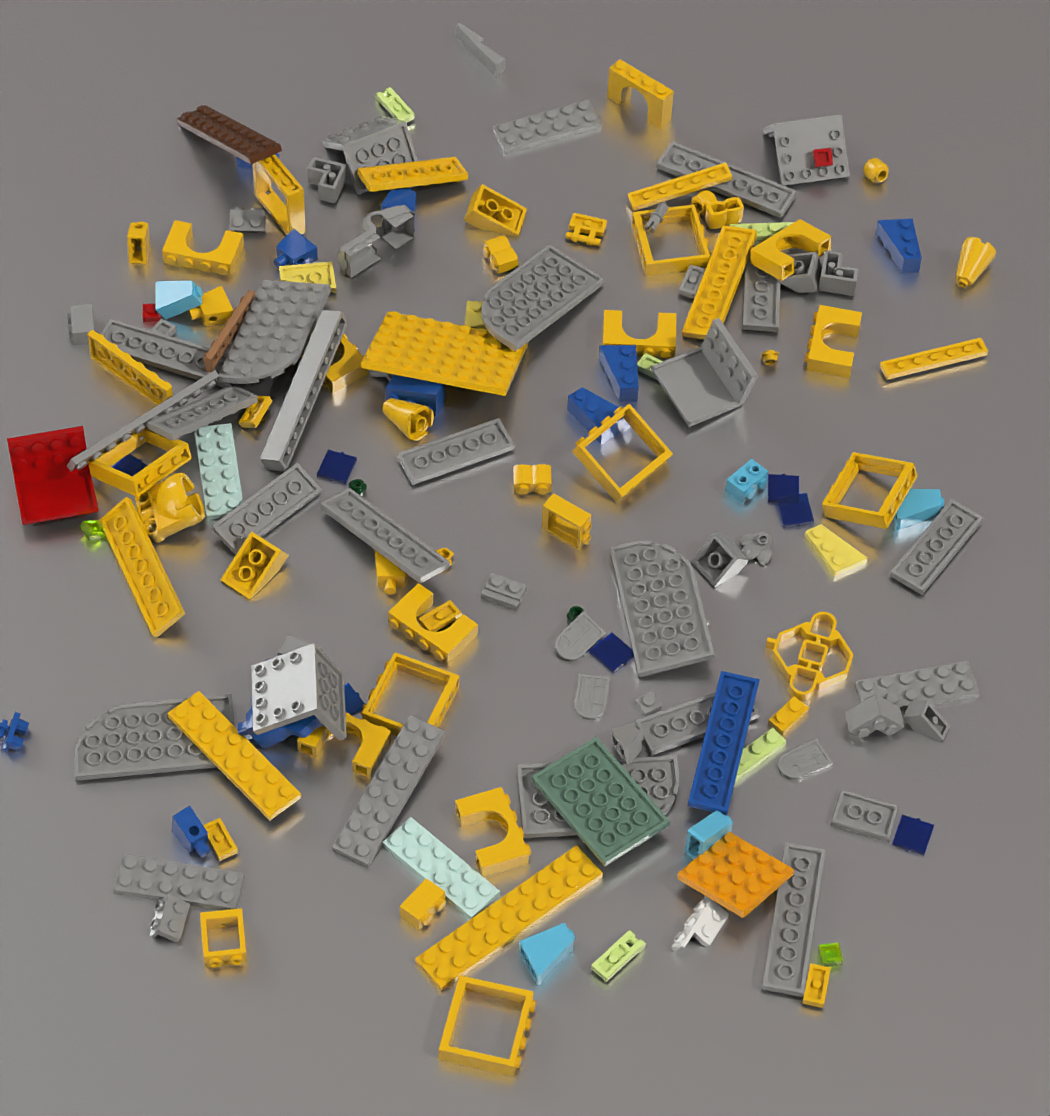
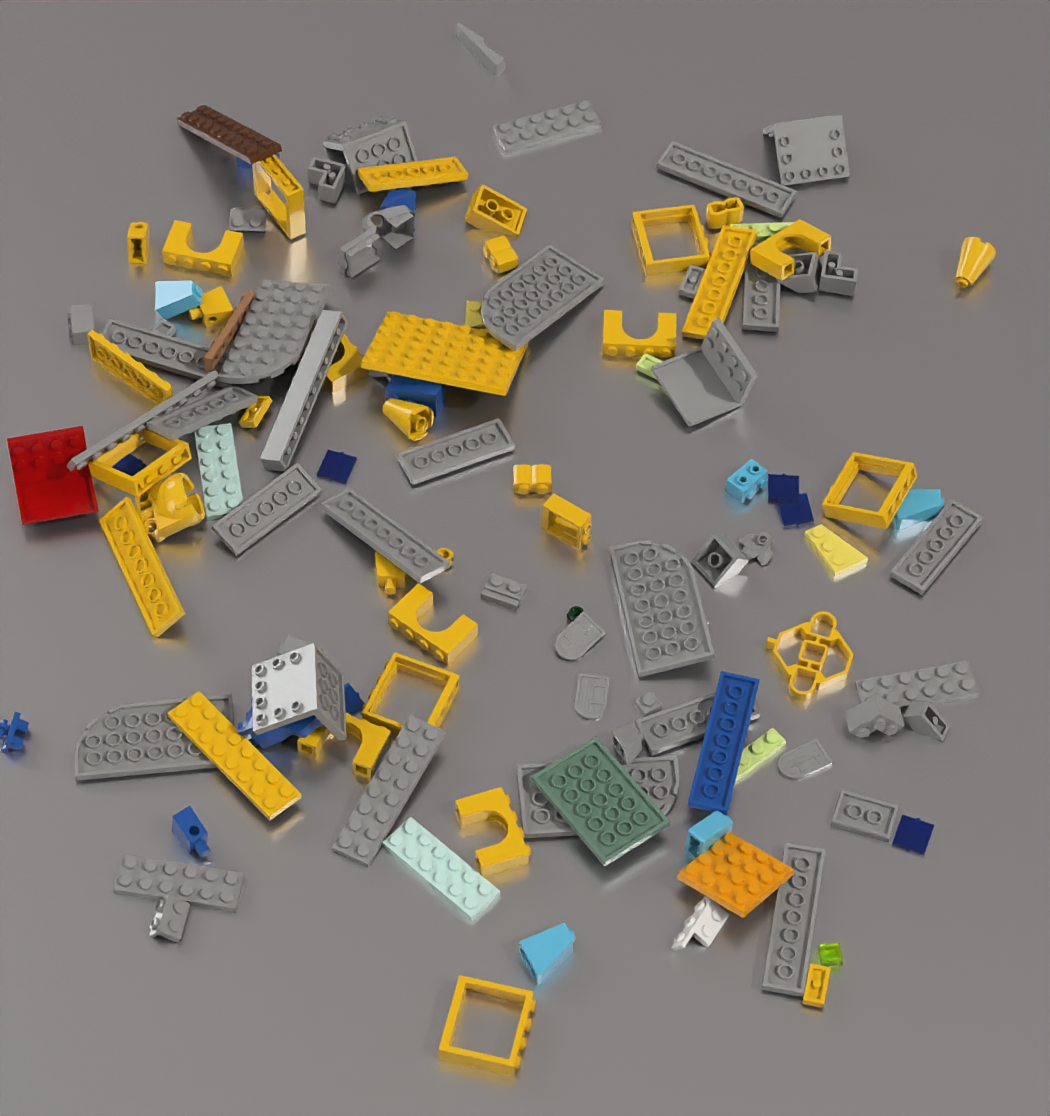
(93, 530): clear neon green plate -> none
(150, 313): red plate -> none
(217, 920): yellow window -> none
(220, 839): yellow plate -> none
(254, 566): yellow slope -> none
(295, 250): blue torso -> none
(309, 273): light yellow wing -> none
(358, 482): dark green plate -> none
(395, 105): yellowish green plate -> none
(423, 904): yellow brick -> none
(440, 617): yellow plate -> none
(508, 918): yellow plate -> none
(588, 225): yellow plate -> none
(592, 410): blue wedge -> none
(612, 652): clear blue piece -> none
(617, 956): yellowish green plate -> none
(621, 369): blue wedge -> none
(644, 432): yellow window -> none
(656, 217): light grey axle -> none
(658, 97): yellow arch -> none
(679, 186): yellow plate -> none
(701, 200): yellow head -> none
(769, 357): yellow plate -> none
(788, 715): yellow plate -> none
(822, 157): red plate -> none
(823, 358): yellow arch -> none
(875, 170): yellow head -> none
(901, 242): blue wedge -> none
(933, 358): yellow plate -> none

